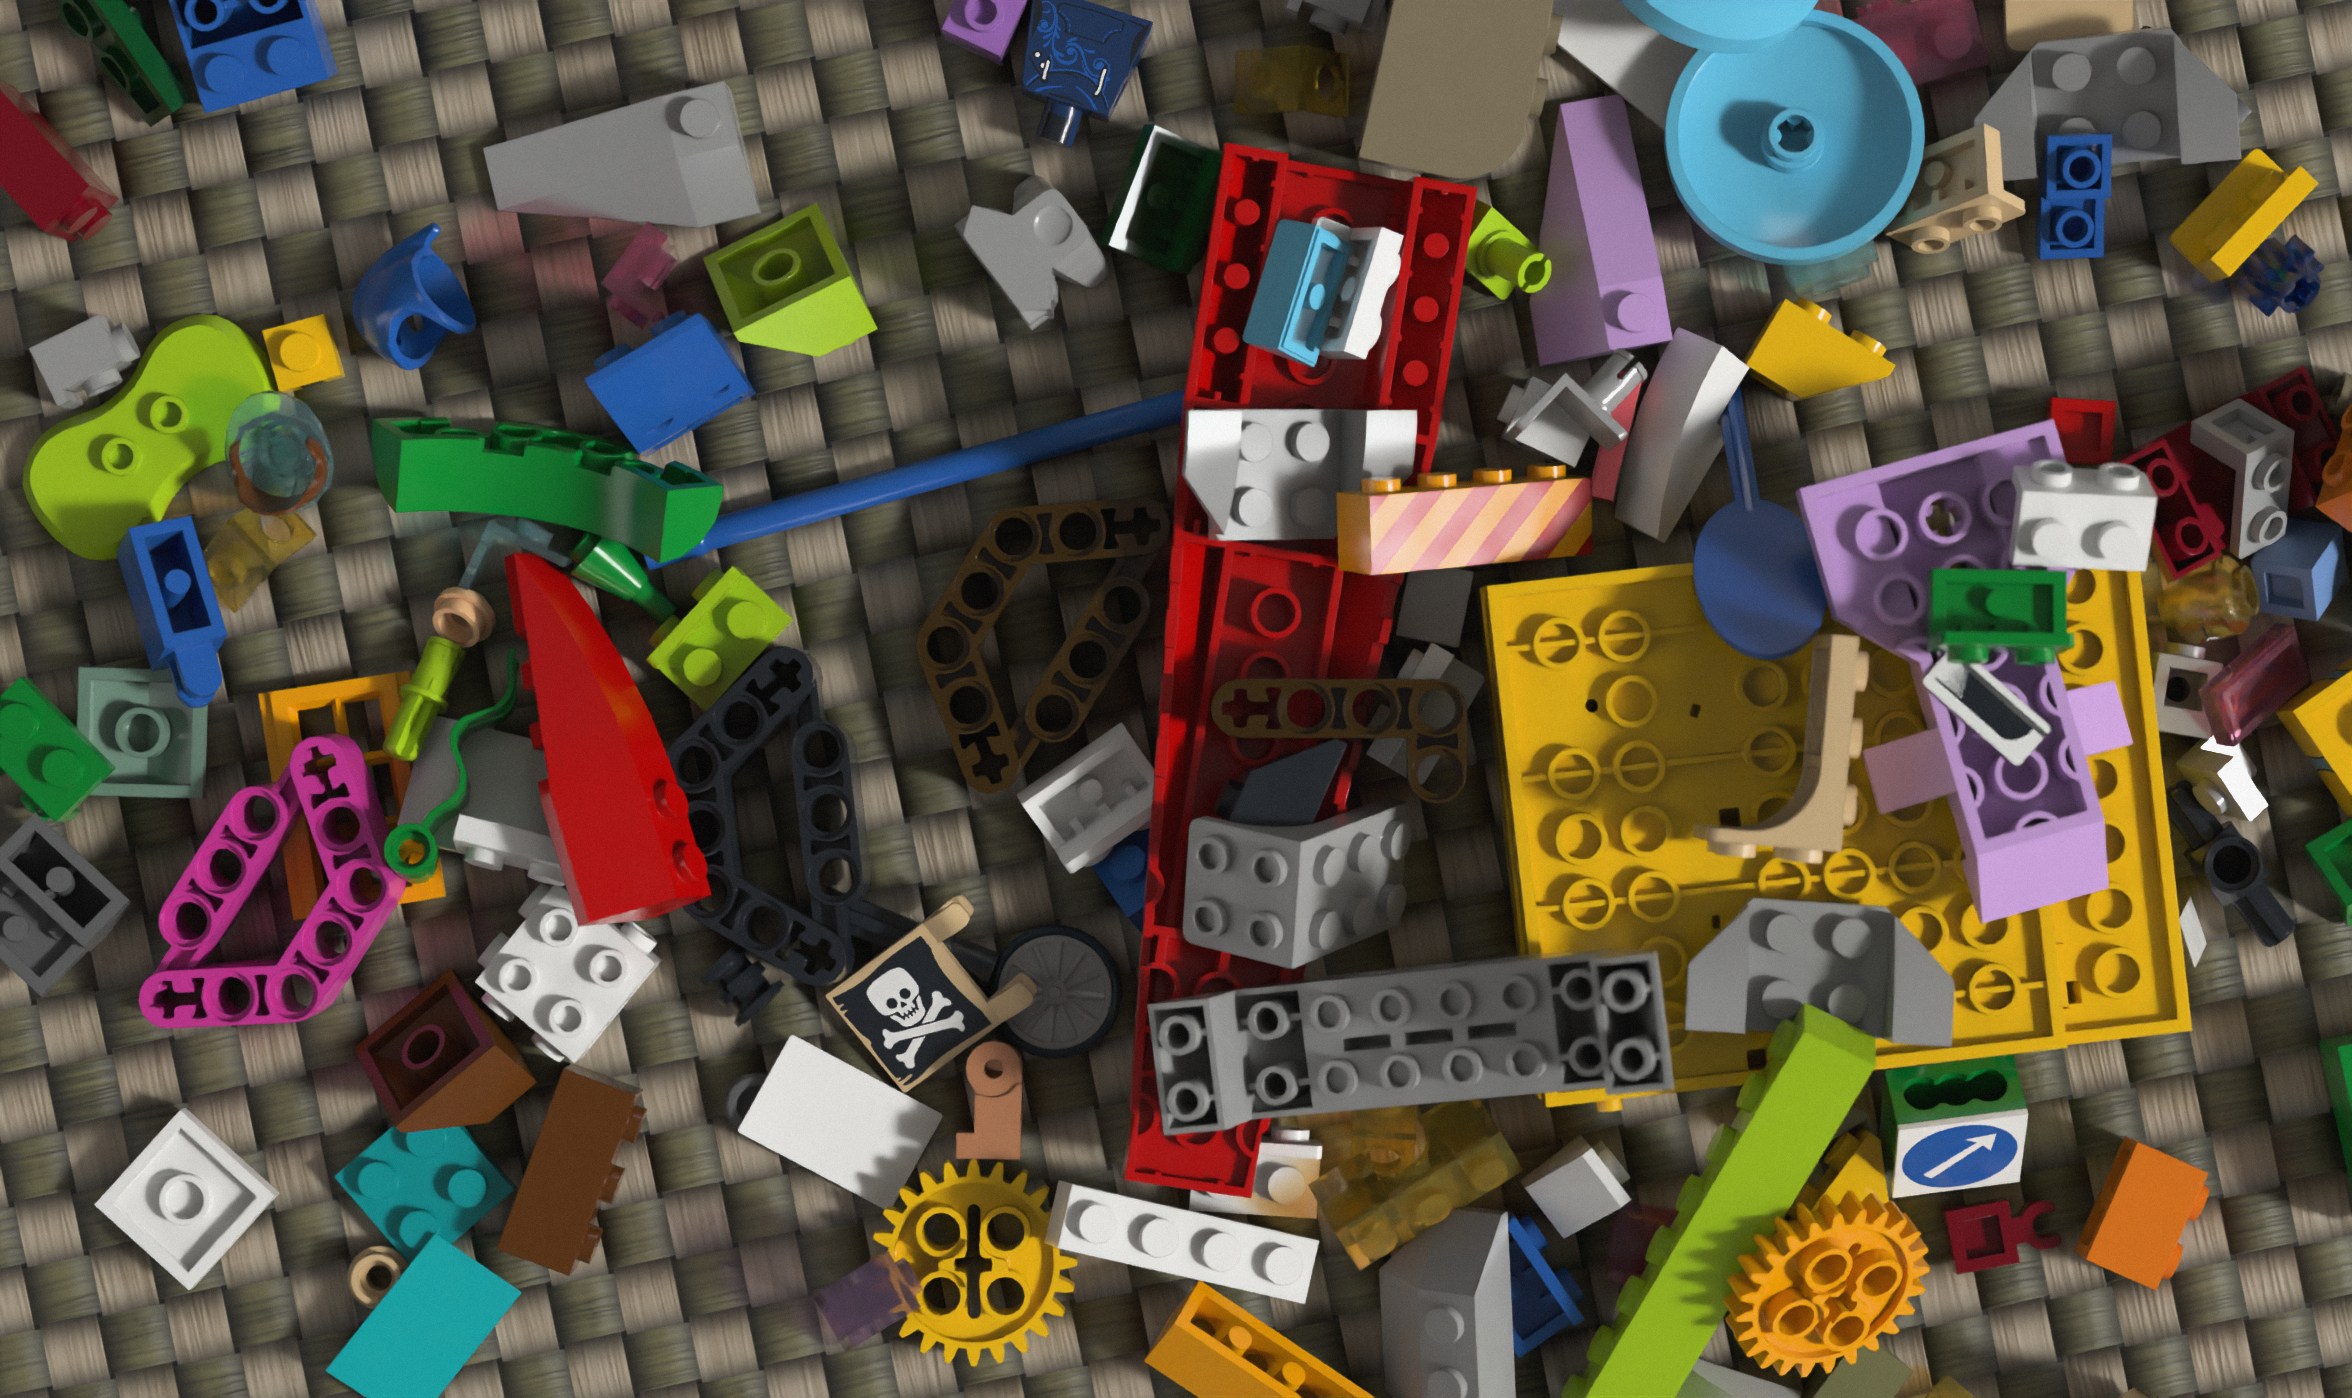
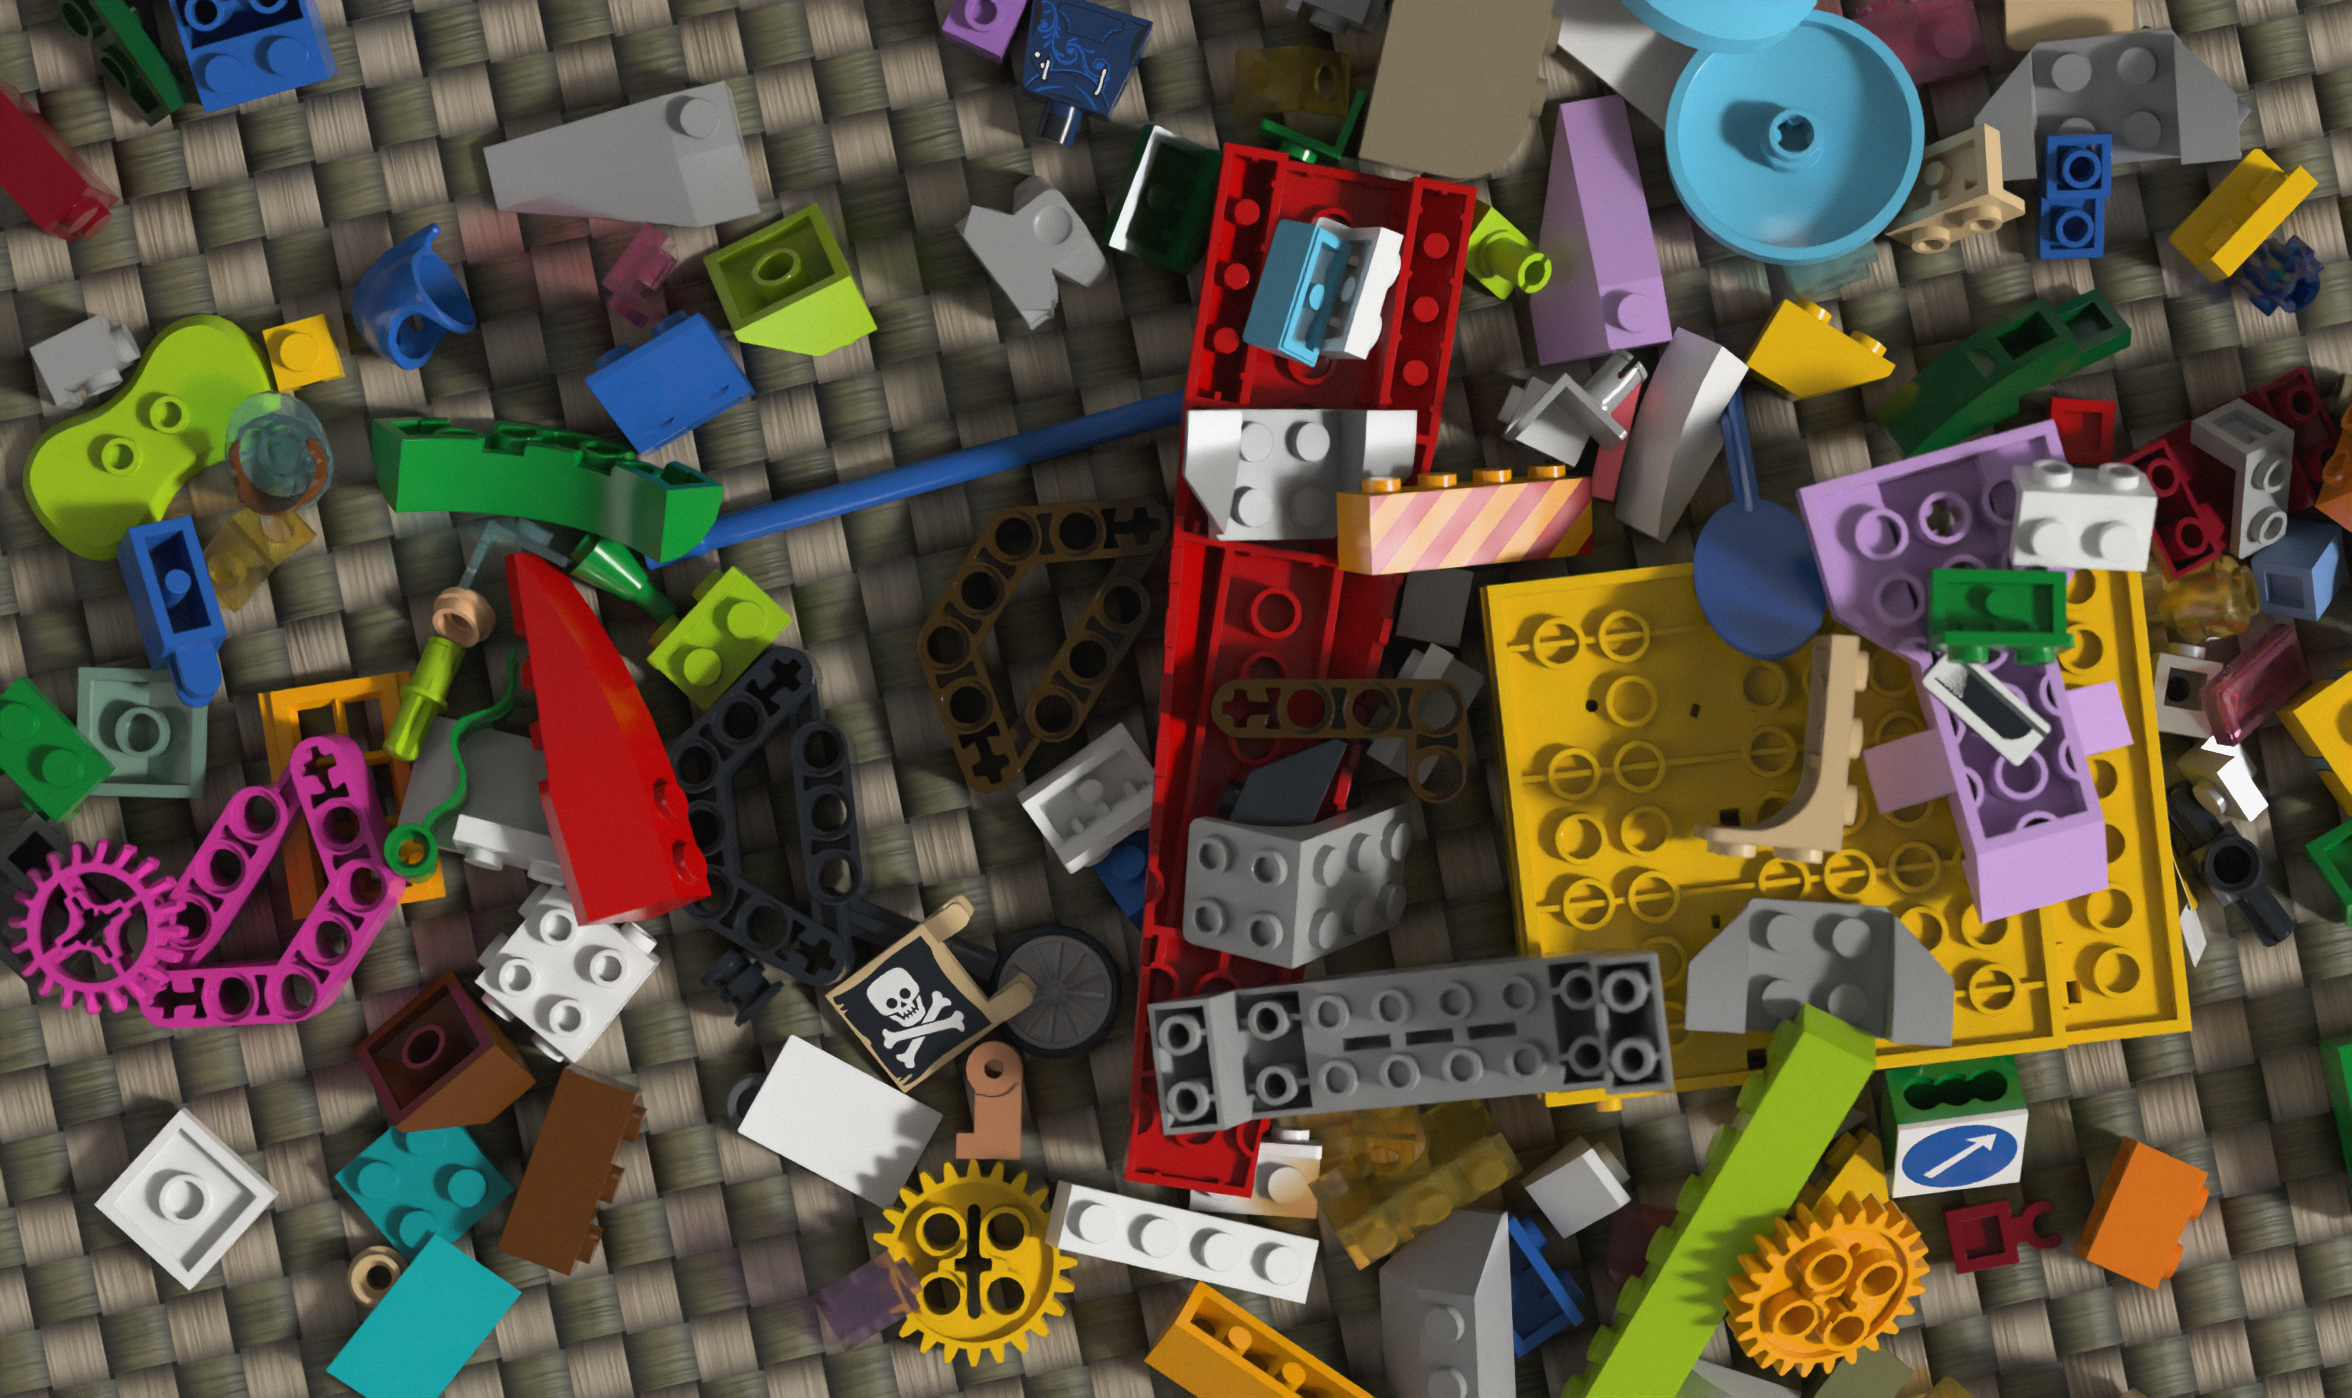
(79, 901): none -> dark pink gear
(1307, 149): none -> green bracket
(1989, 371): none -> dark green slope
(2183, 874): none -> yellow sticker

